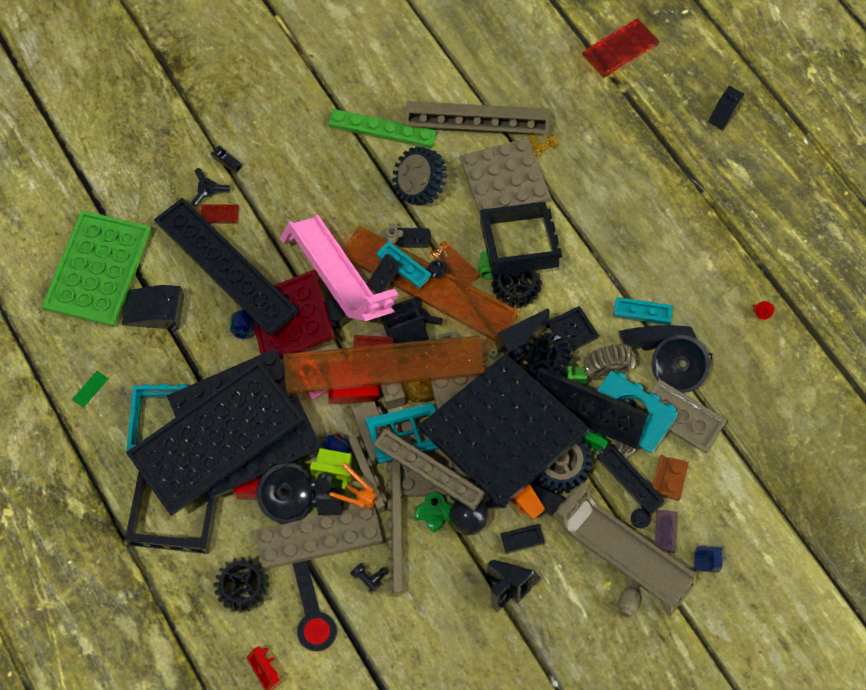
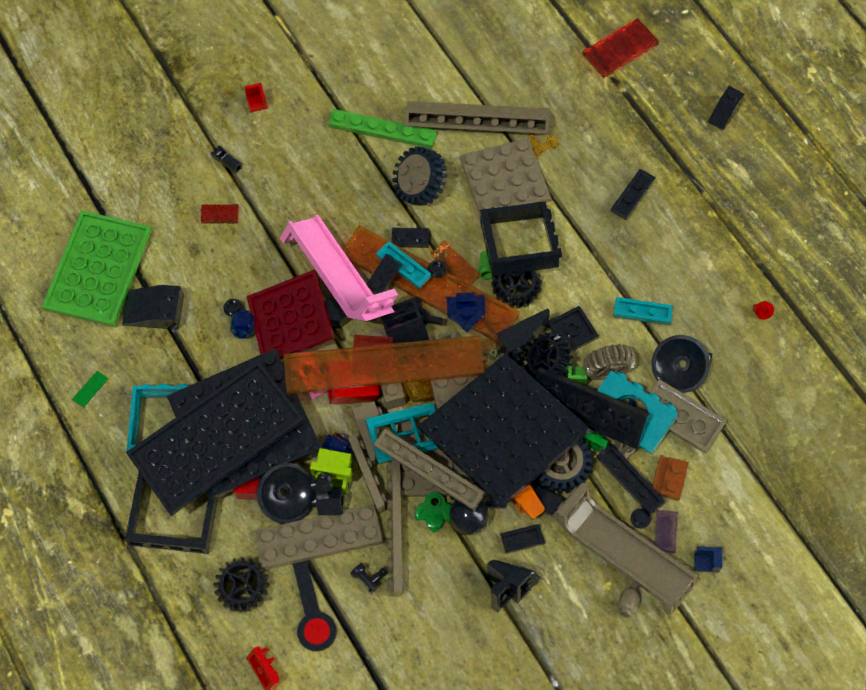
(206, 187): black piece -> none
(226, 267): black plate -> none
(232, 306): none -> black plate
(256, 97): none -> red panel
(365, 497): orange plant -> none
(396, 233): dark tan plate -> none
(466, 309): none -> clear blue plate
(633, 194): none -> black plate
(651, 336): black slope -> none

